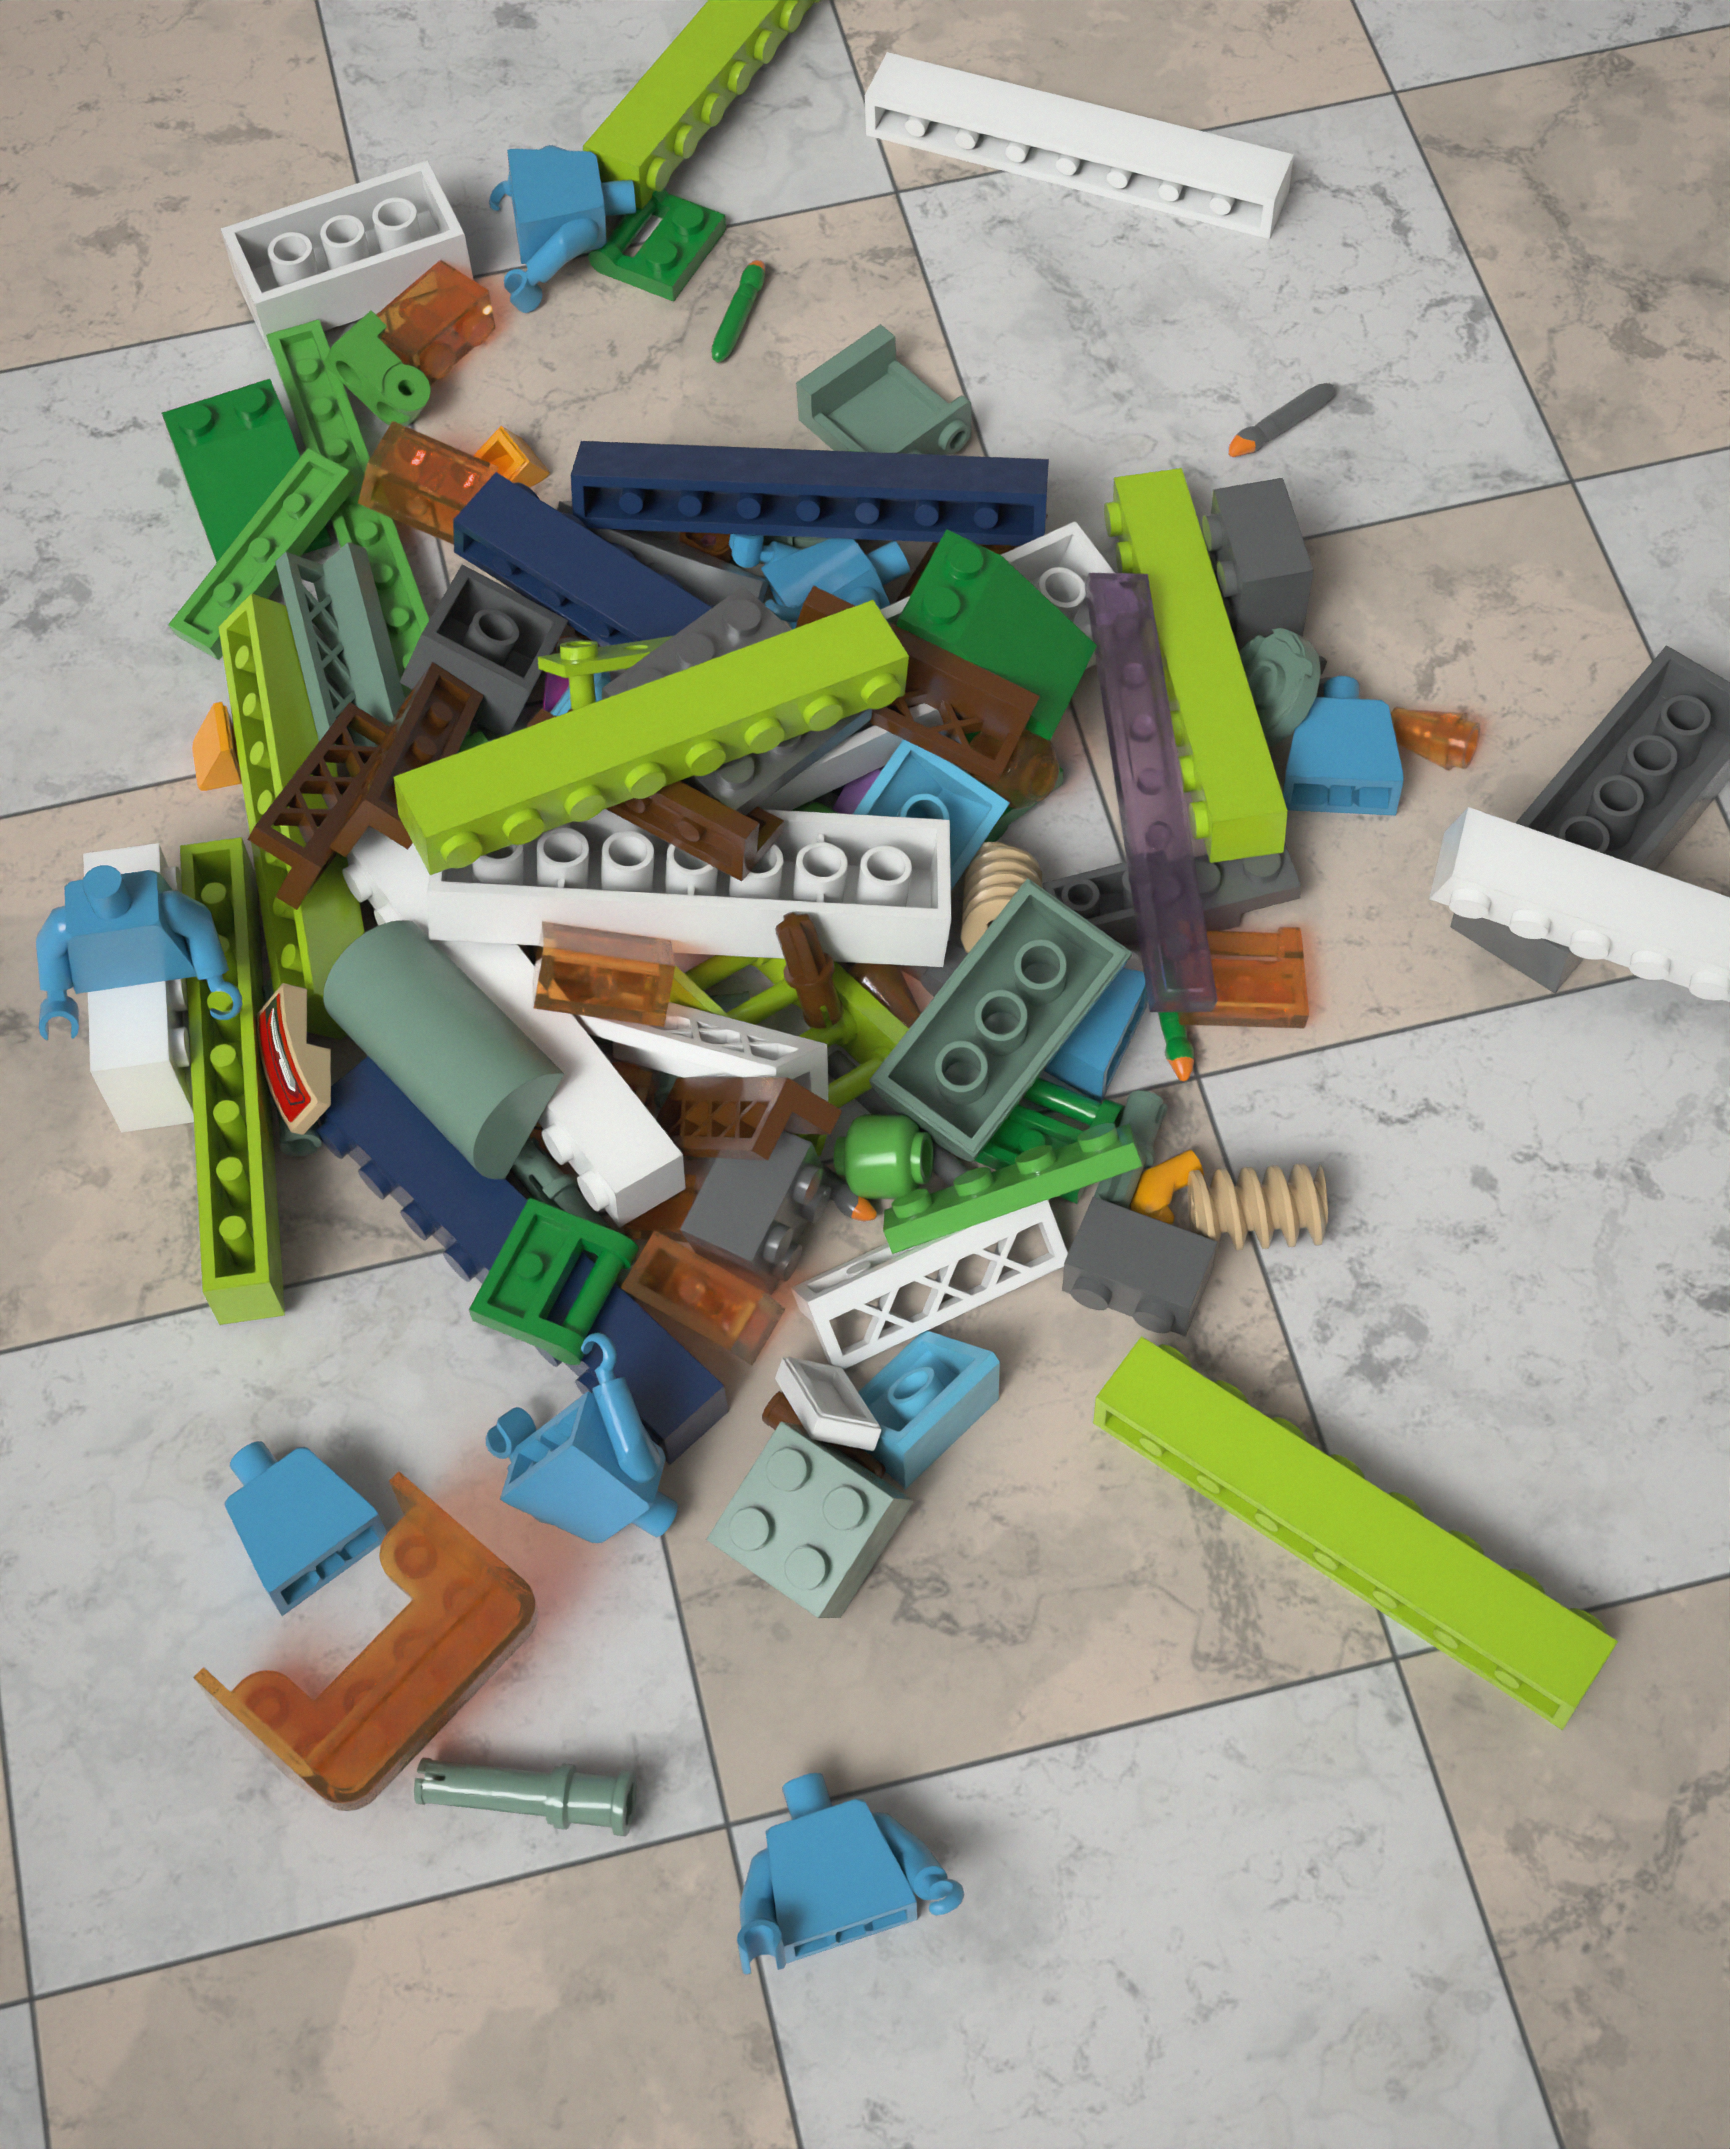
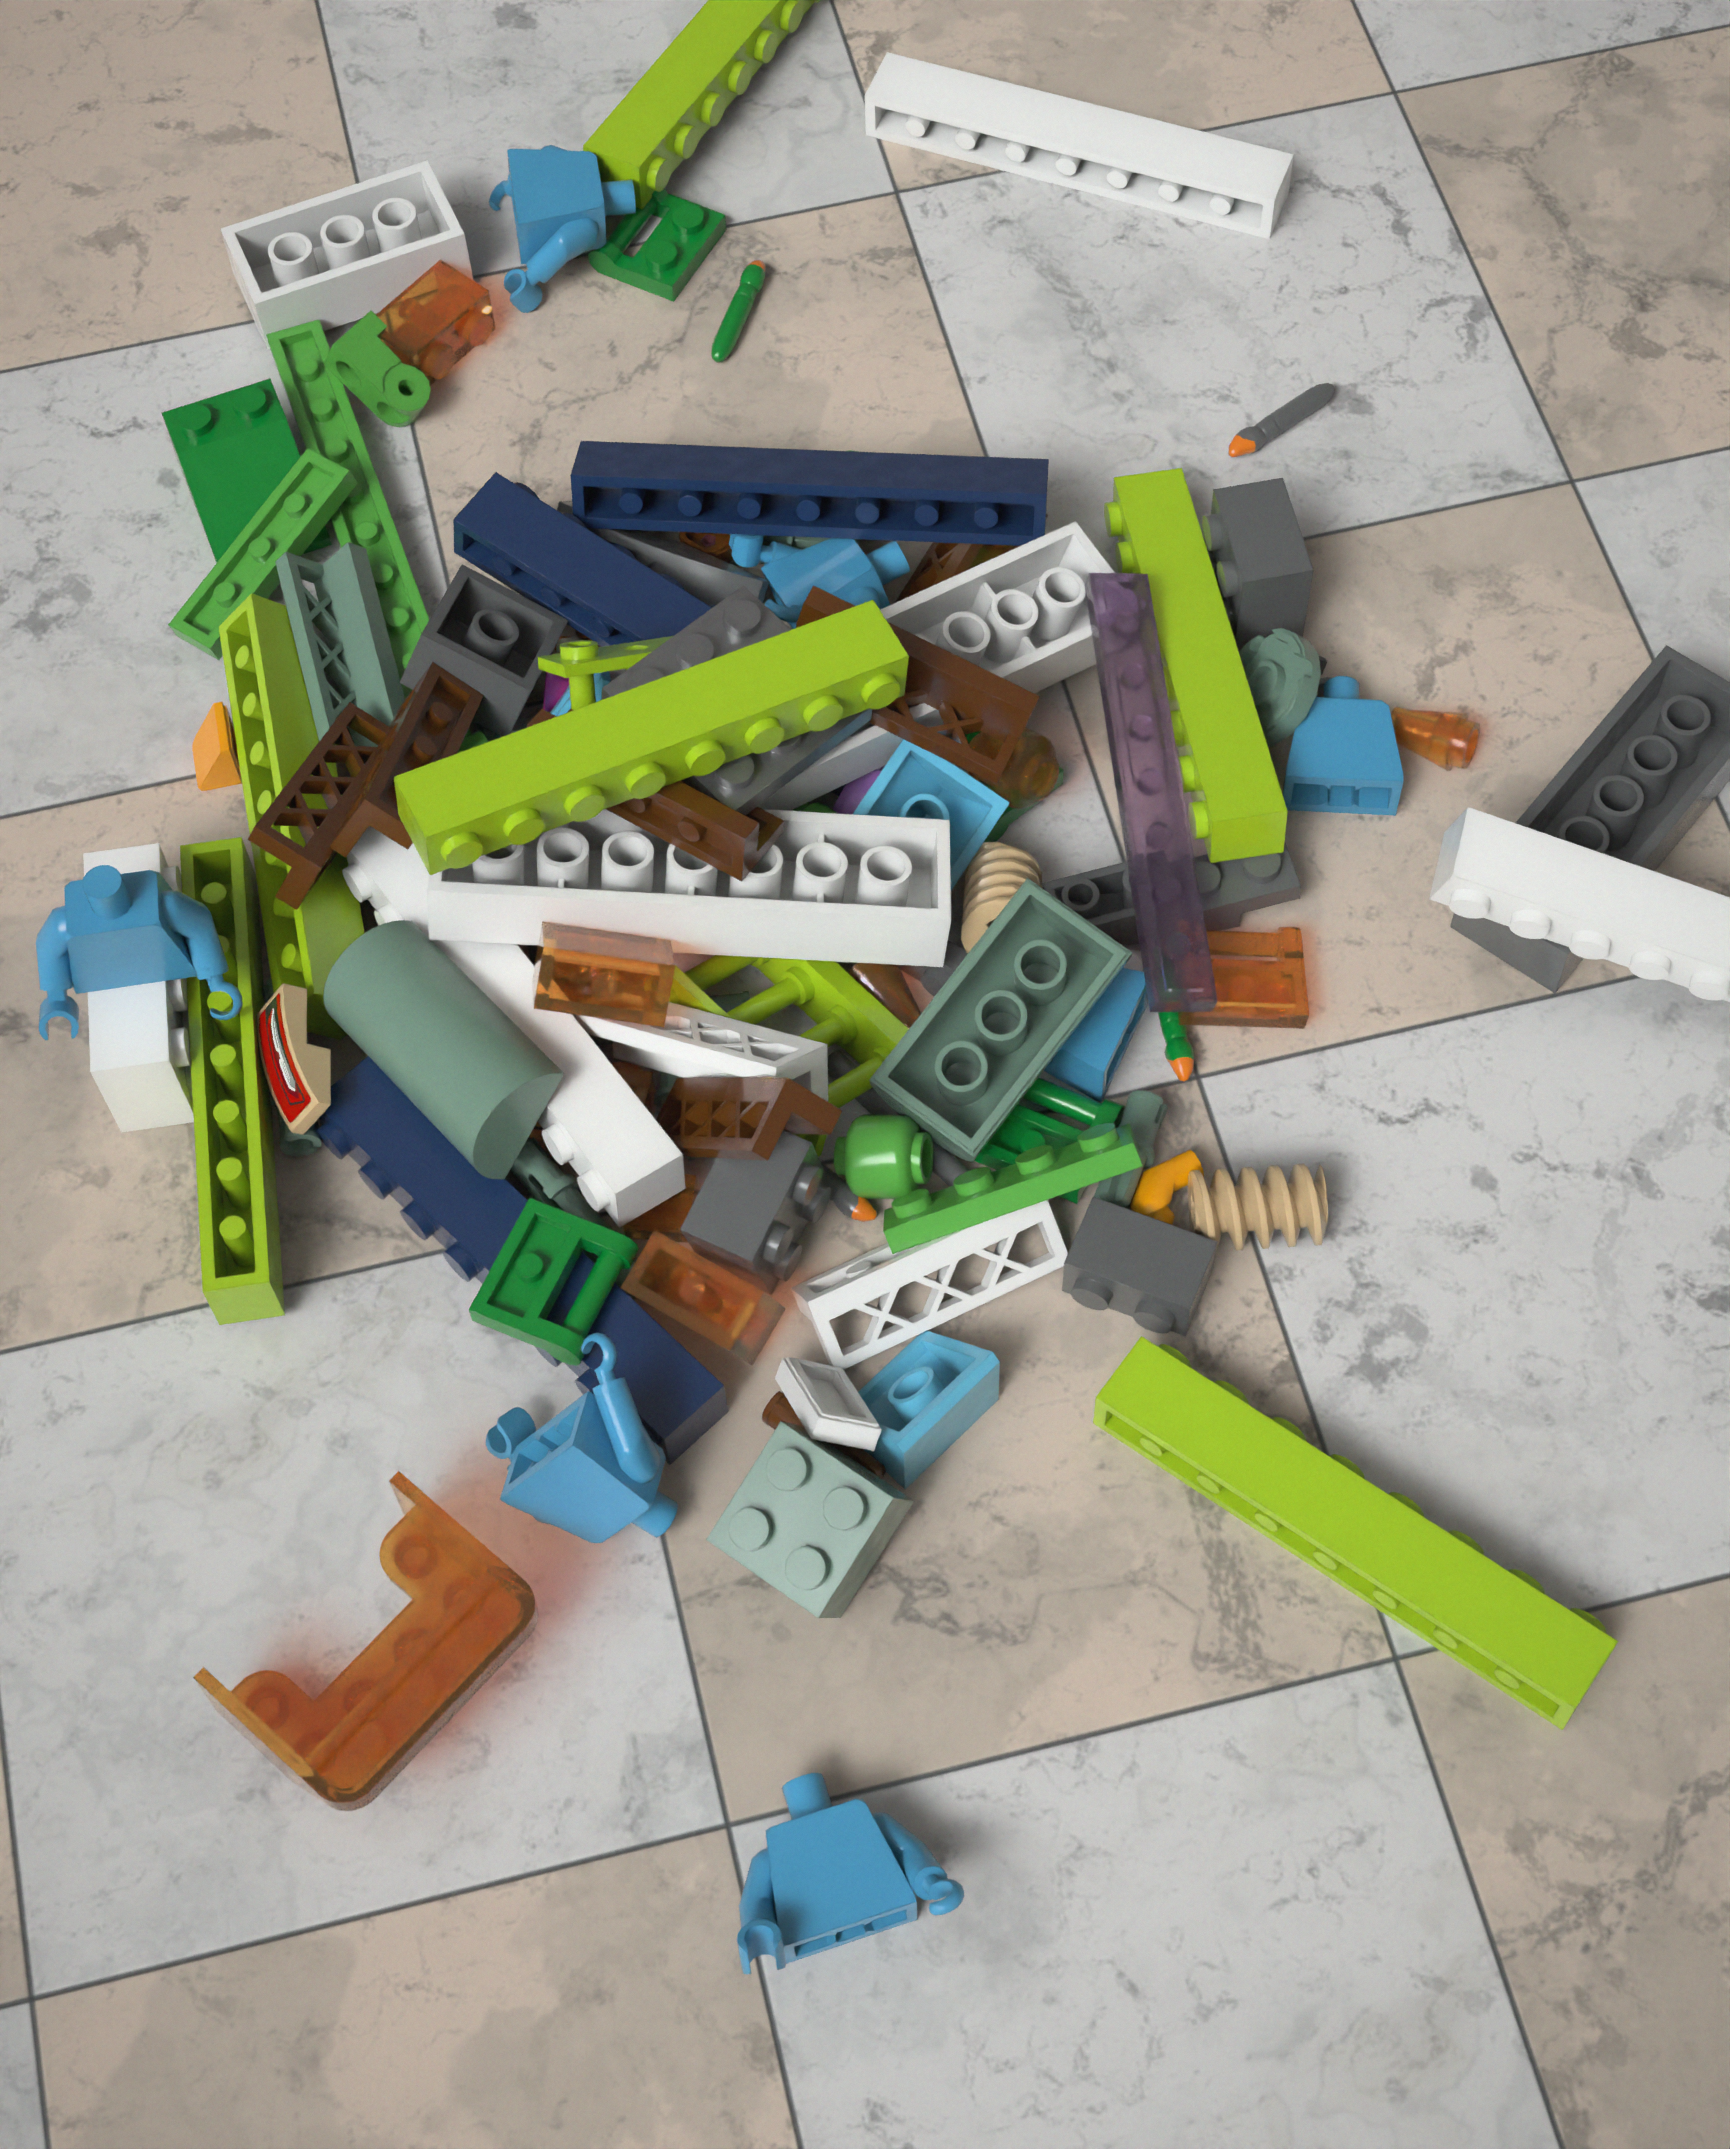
(298, 1522): dark azure torso -> none
(422, 480): clear orange brick -> none
(513, 457): light orange slope -> none
(559, 1796): sand green pin -> none
(808, 969): reddish brown axle -> none
(877, 405): sand green panel -> none
(1001, 622): green slope -> none

